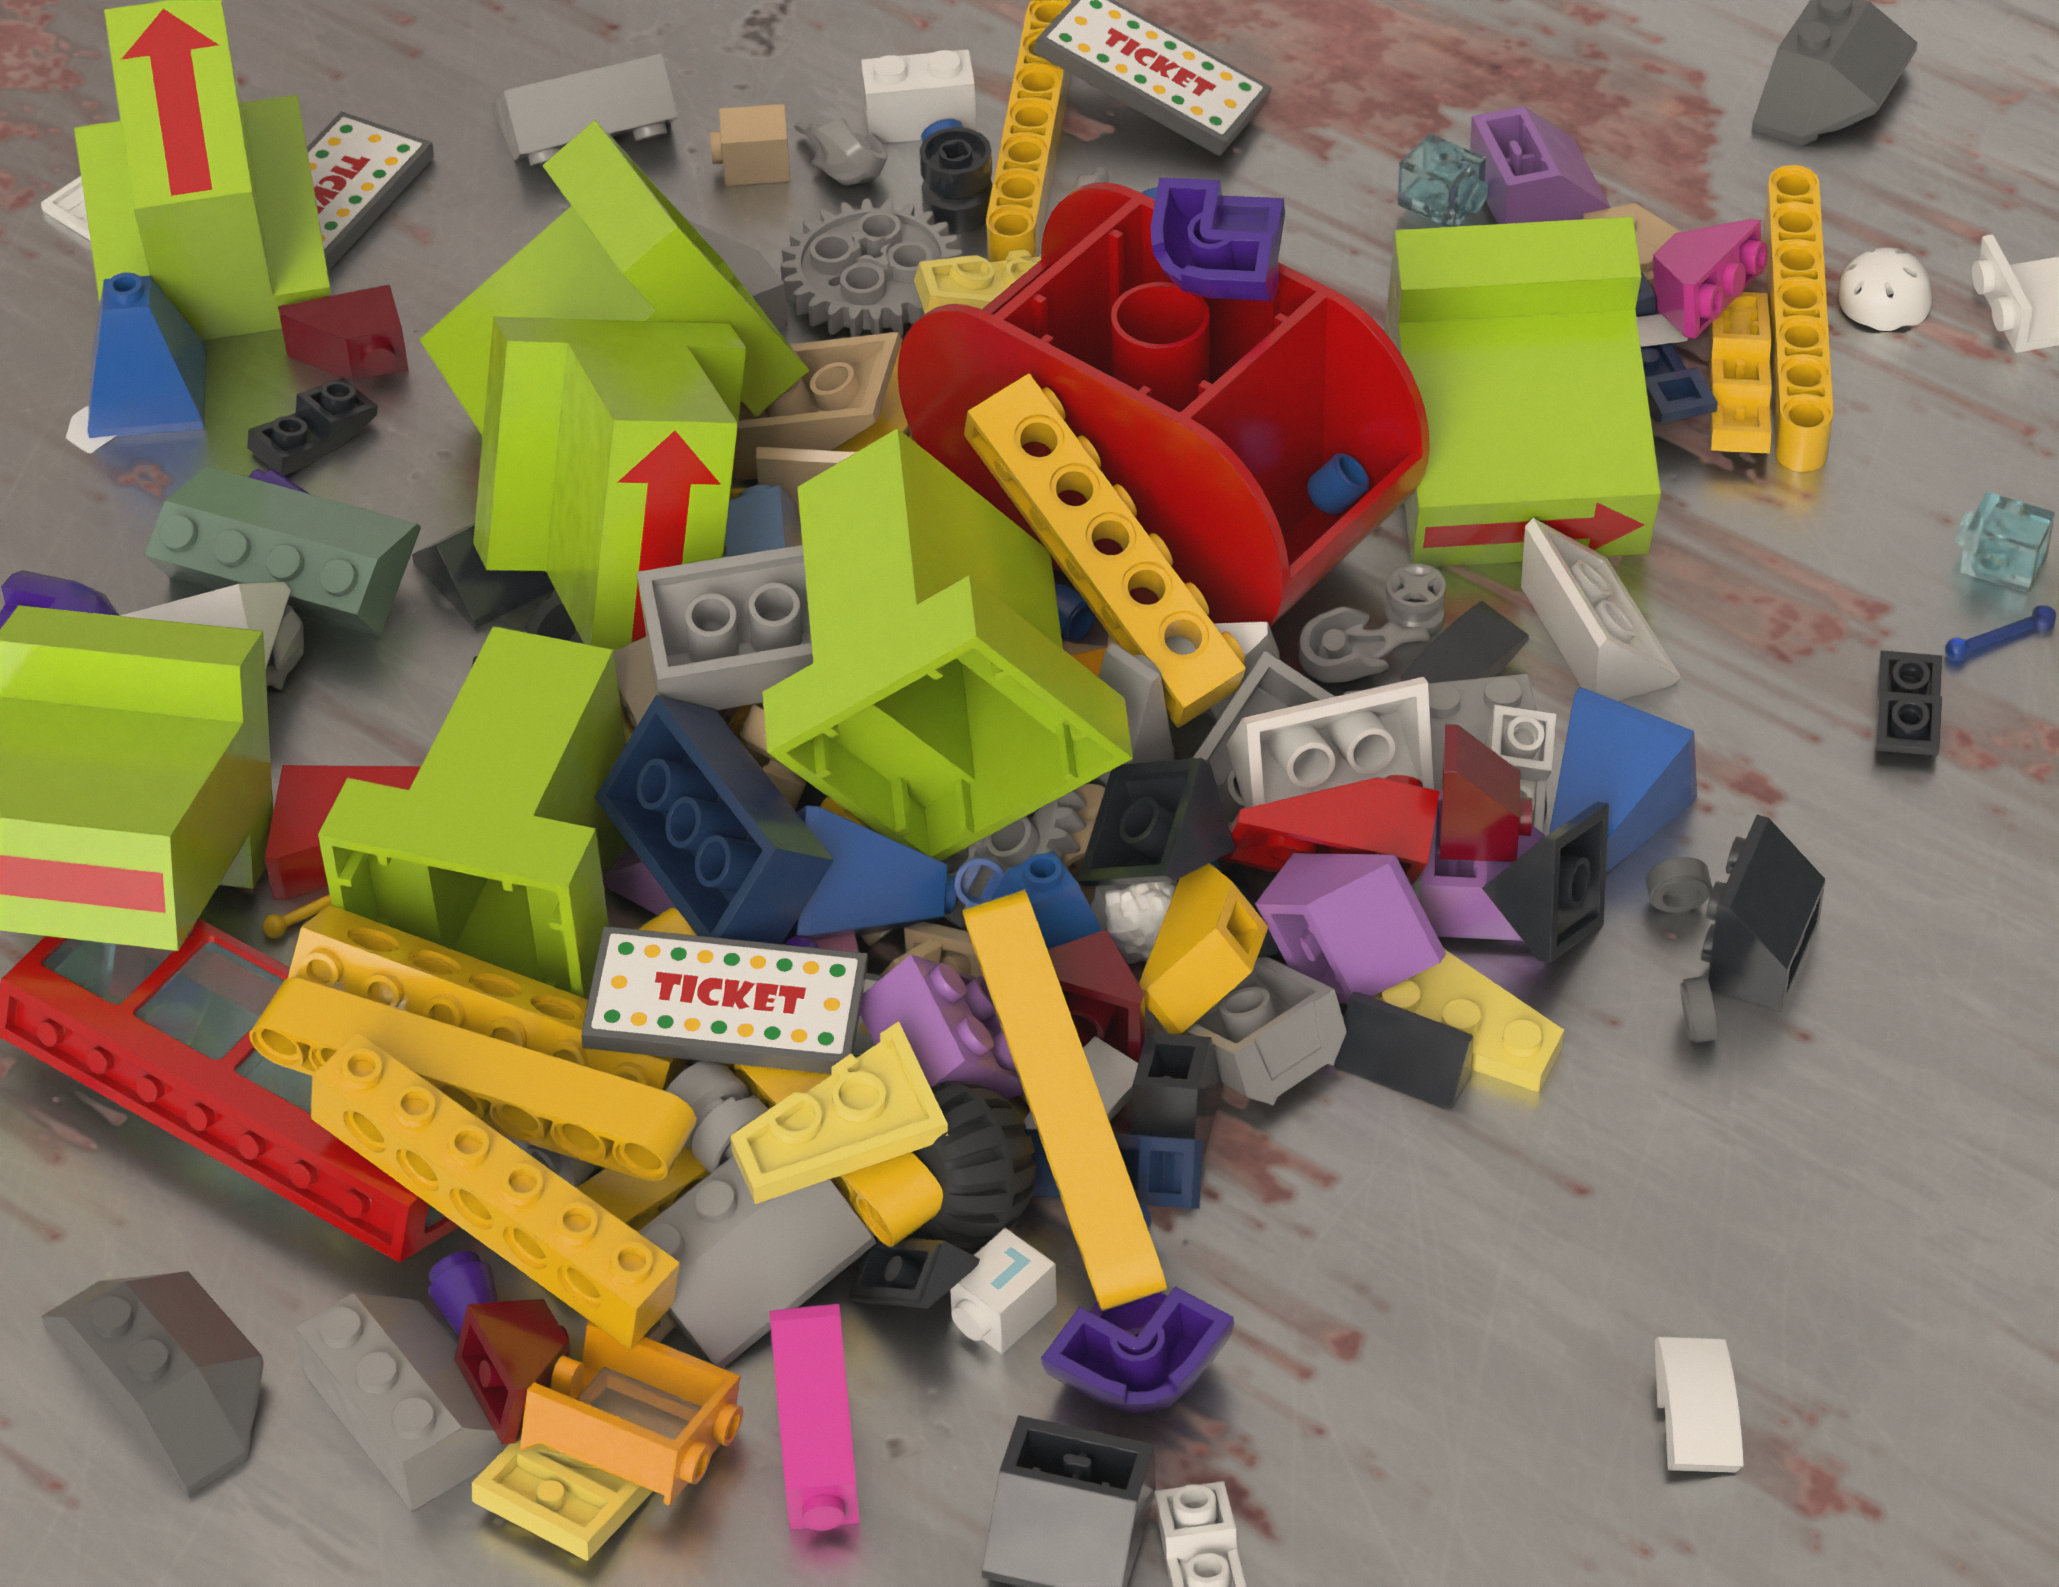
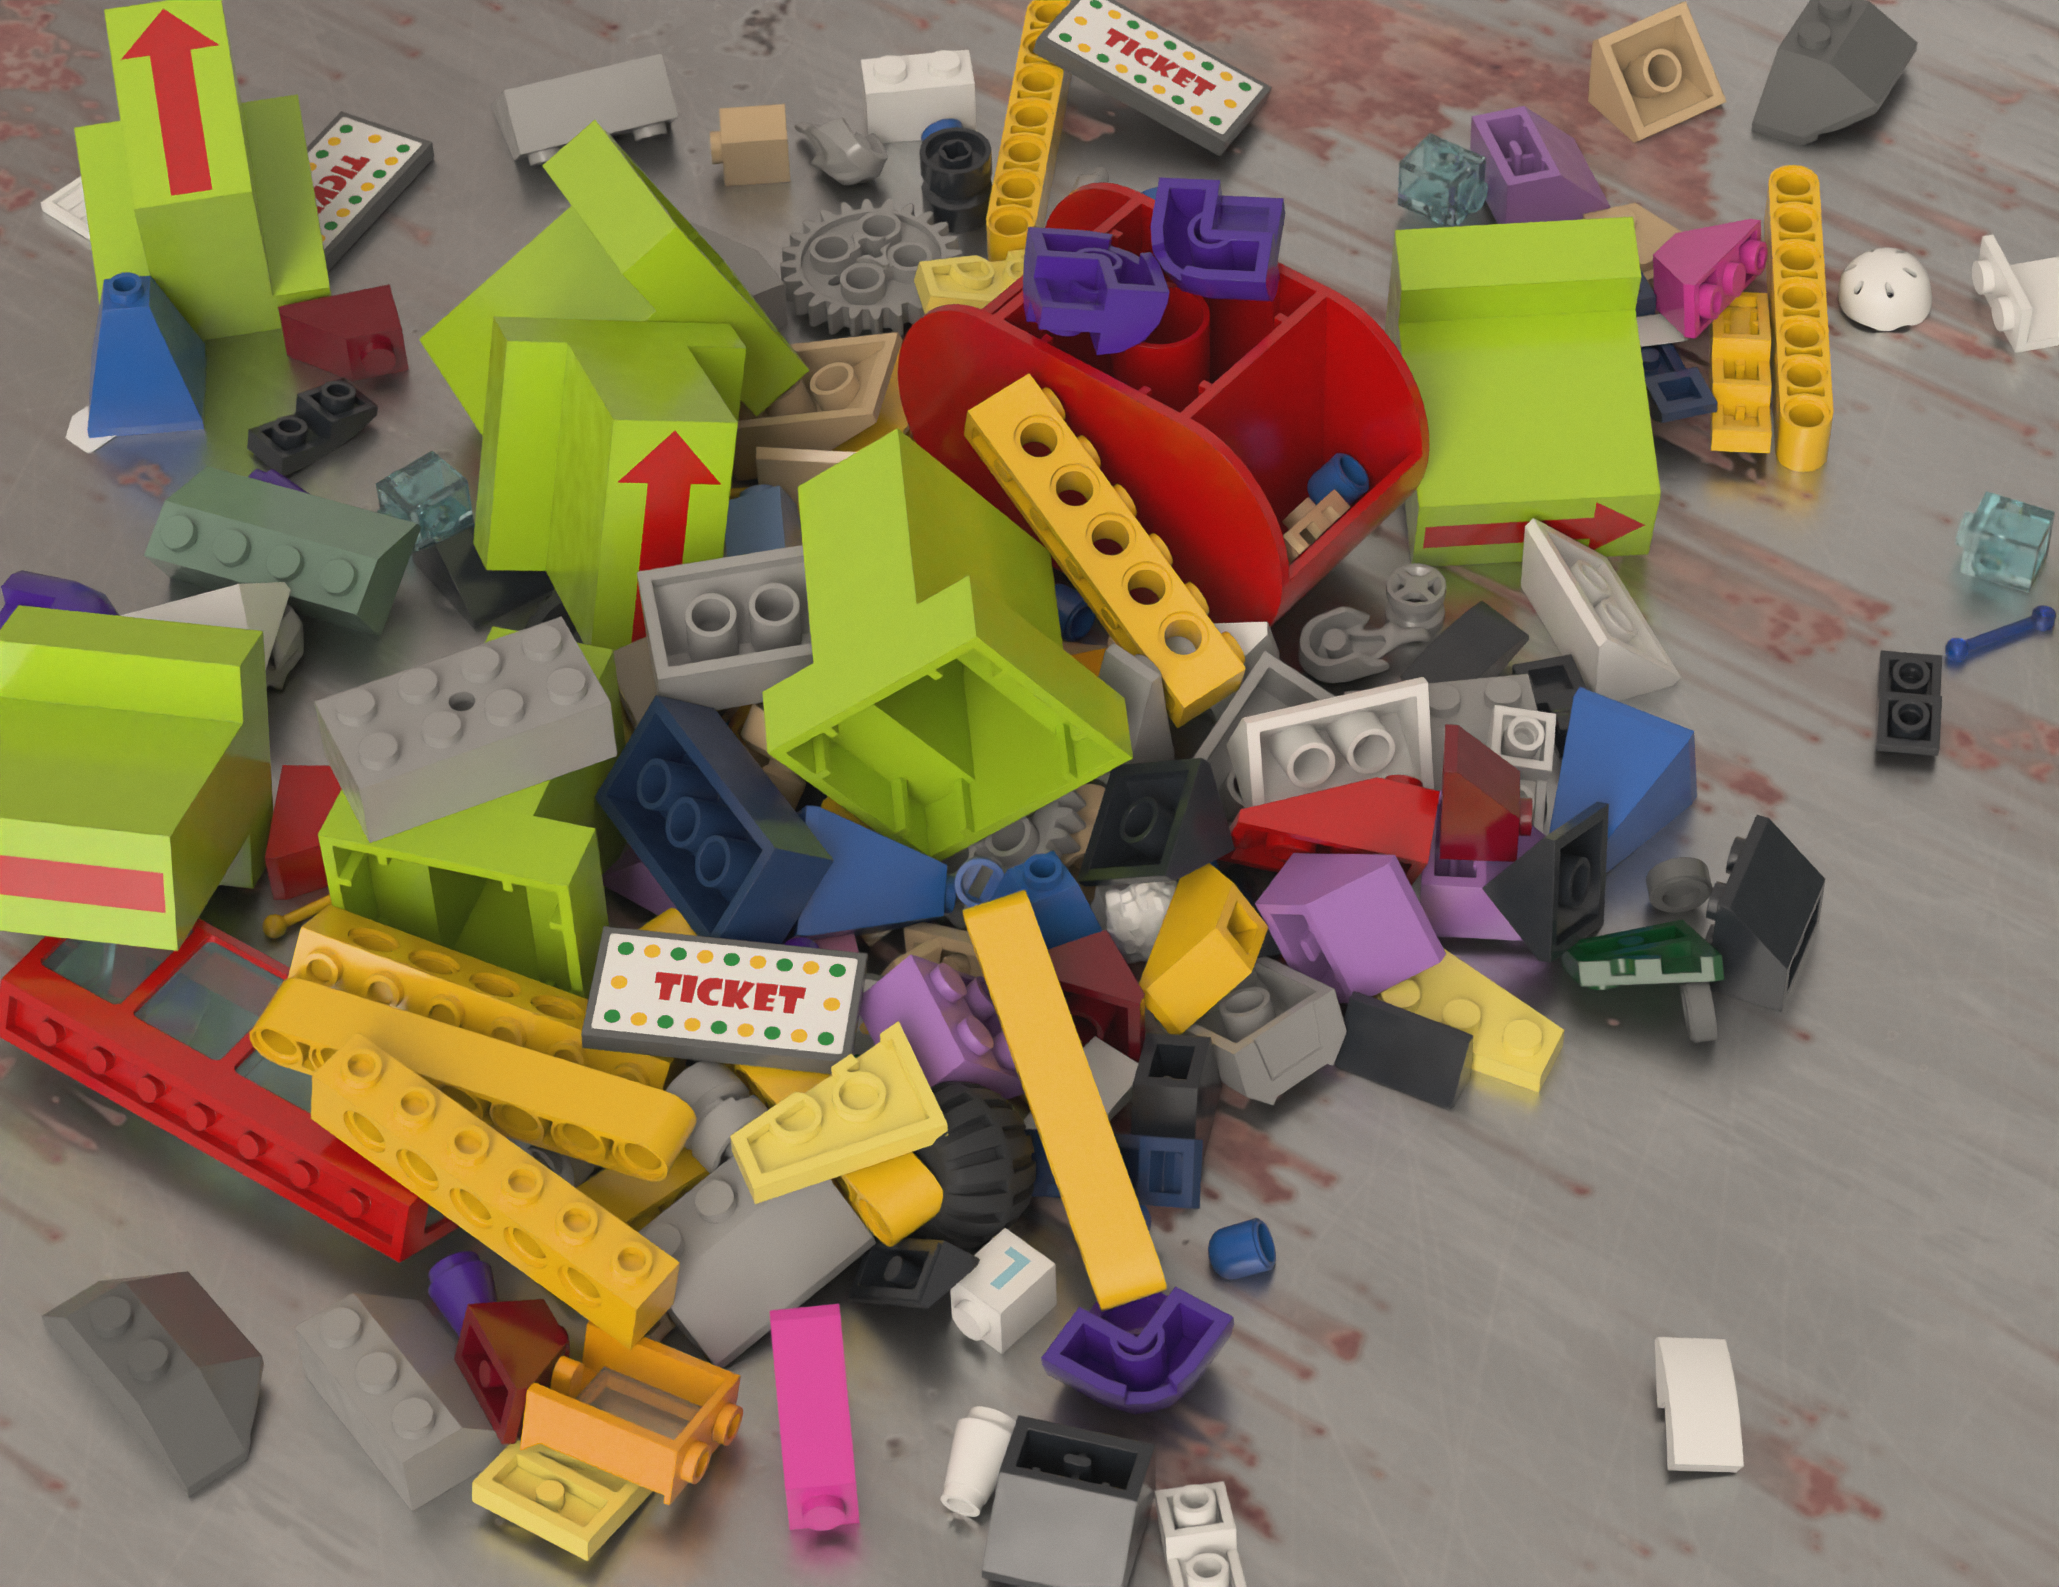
(428, 495): none -> clear light blue brick
(466, 729): none -> light grey brick
(976, 1459): none -> white cone
(1087, 285): none -> dark purple brick
(1242, 1249): none -> blue piece
(1311, 521): none -> tan wing
(1553, 687): none -> black plate
(1644, 956): none -> dark green wing
(1653, 74): none -> tan slope

